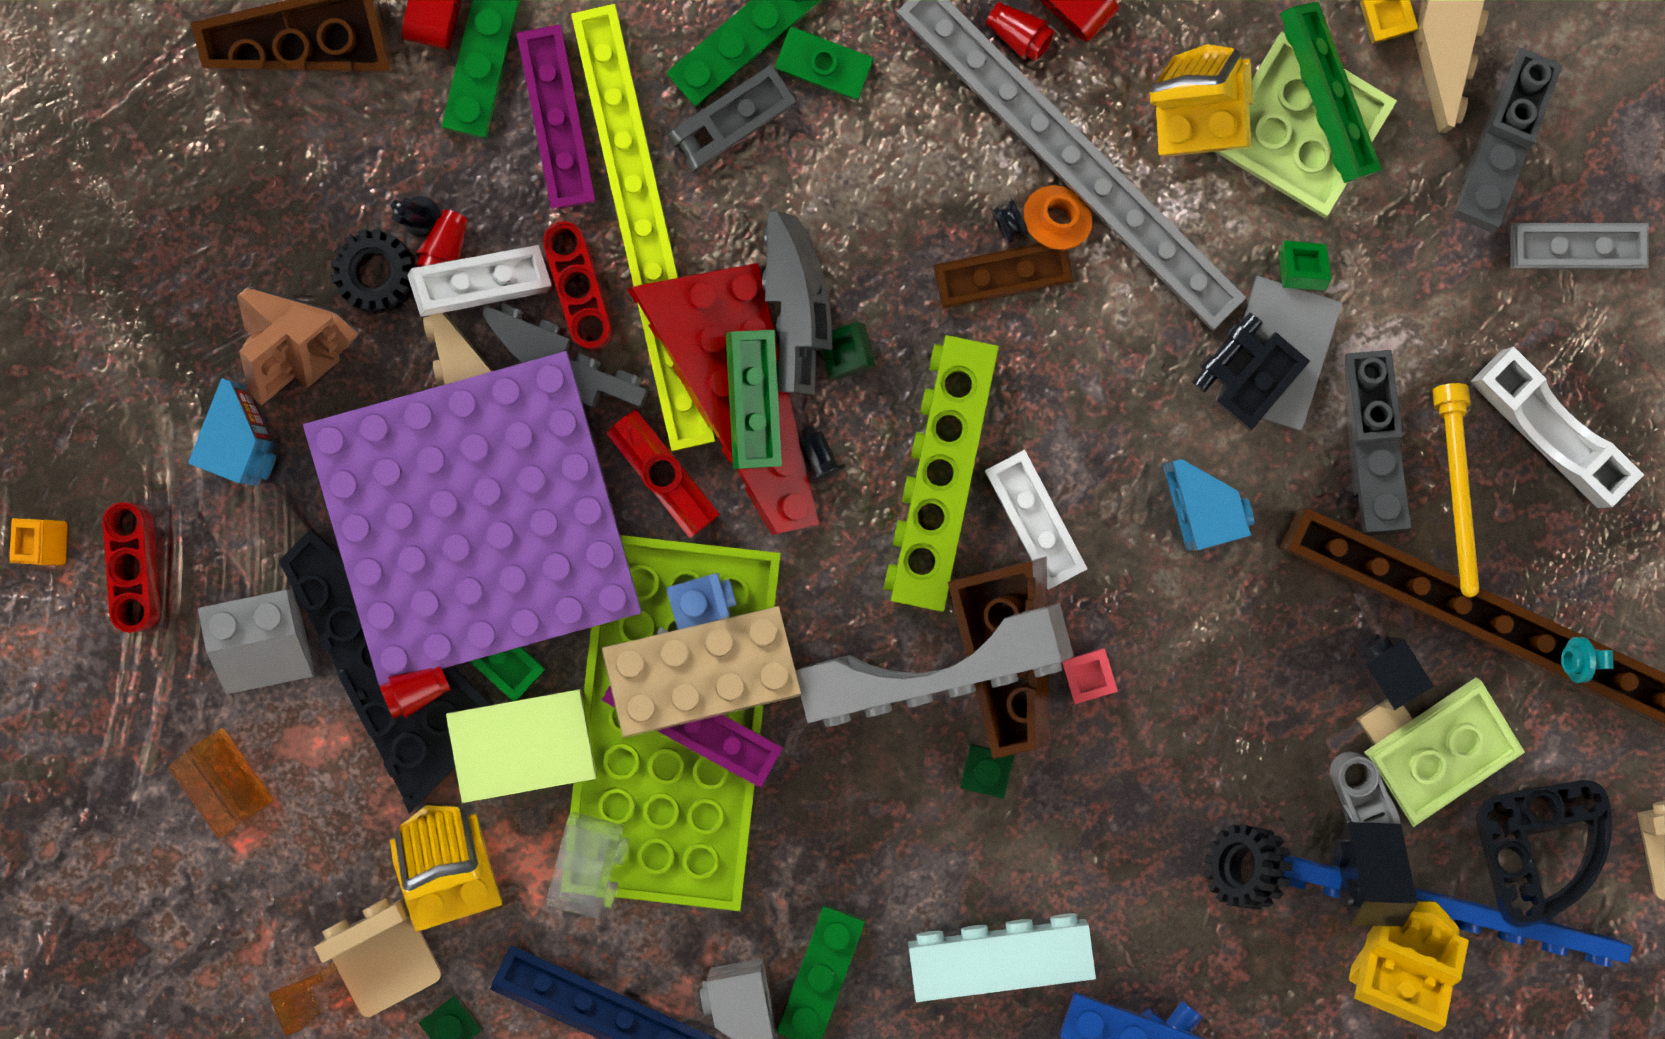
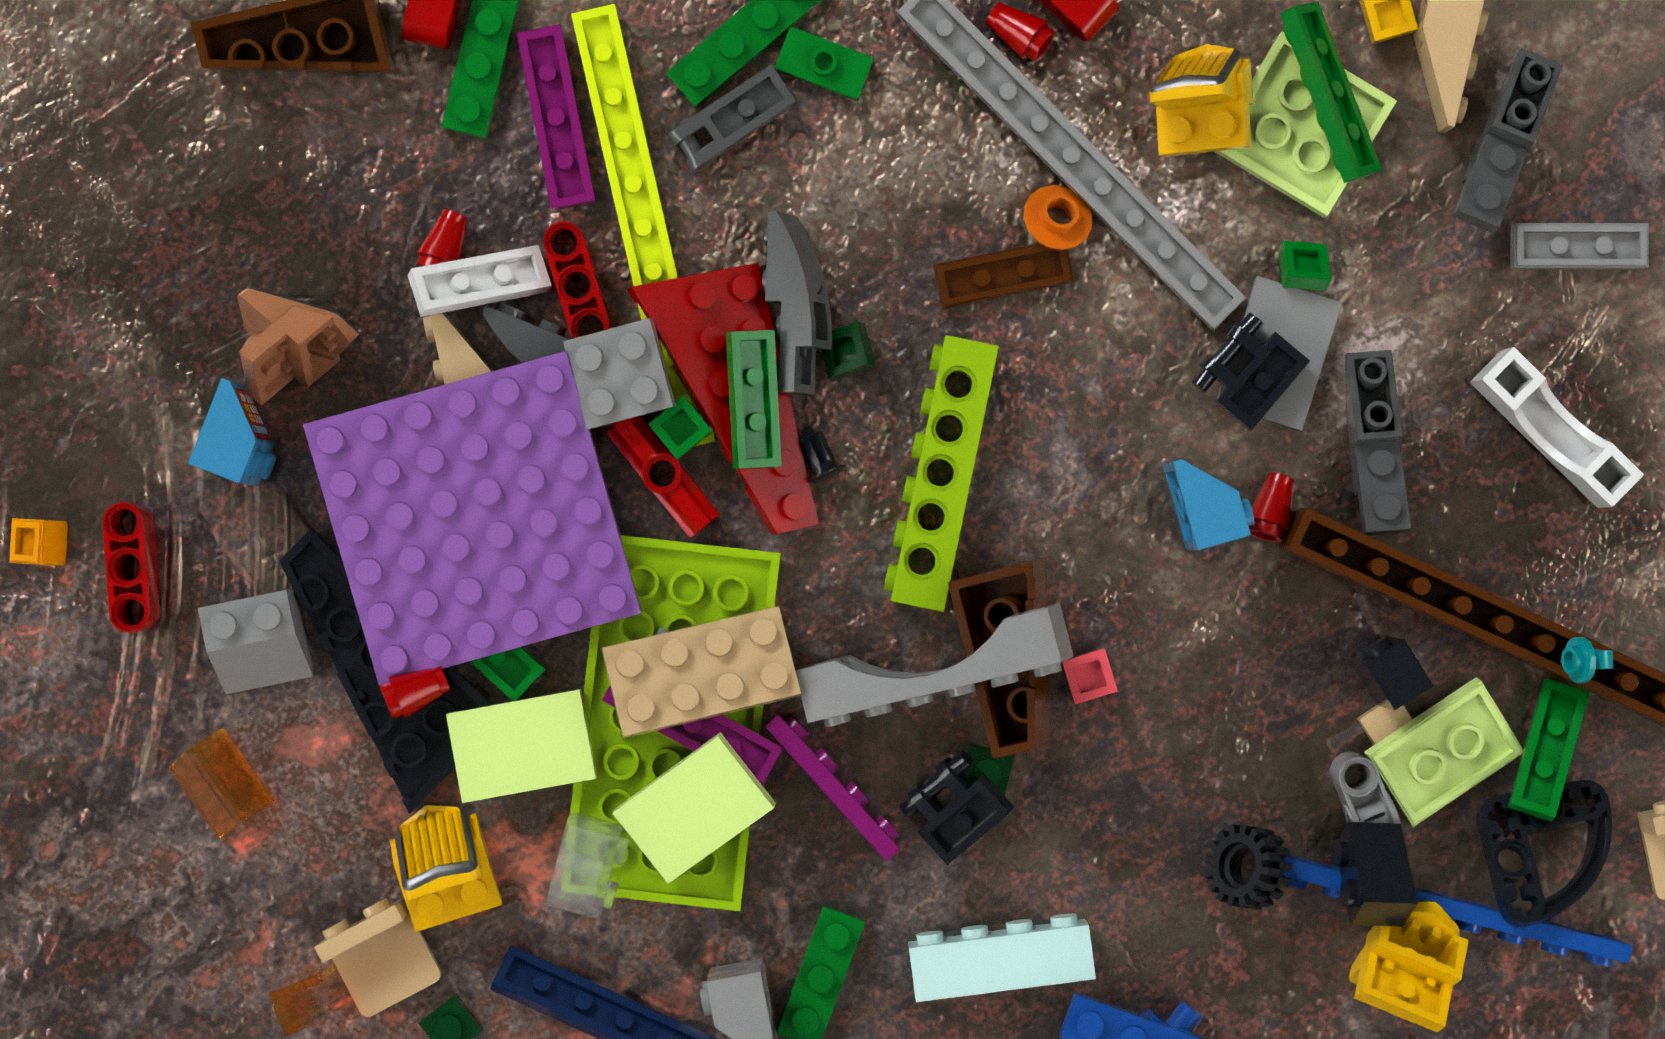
(354, 252): black tyre -> none
(416, 214): black piece -> none
(620, 373): none -> light grey plate
(680, 427): none -> green plate
(694, 808): none -> yellowish green tile
(701, 600): medium blue bracket -> none
(848, 798): none -> magenta plate
(966, 817): none -> black plate
(1009, 220): black bush -> none
(1035, 517): white plate -> none
(1273, 508): none -> red cone
(1451, 403): yellow piece -> none
(1548, 749): none -> green plate

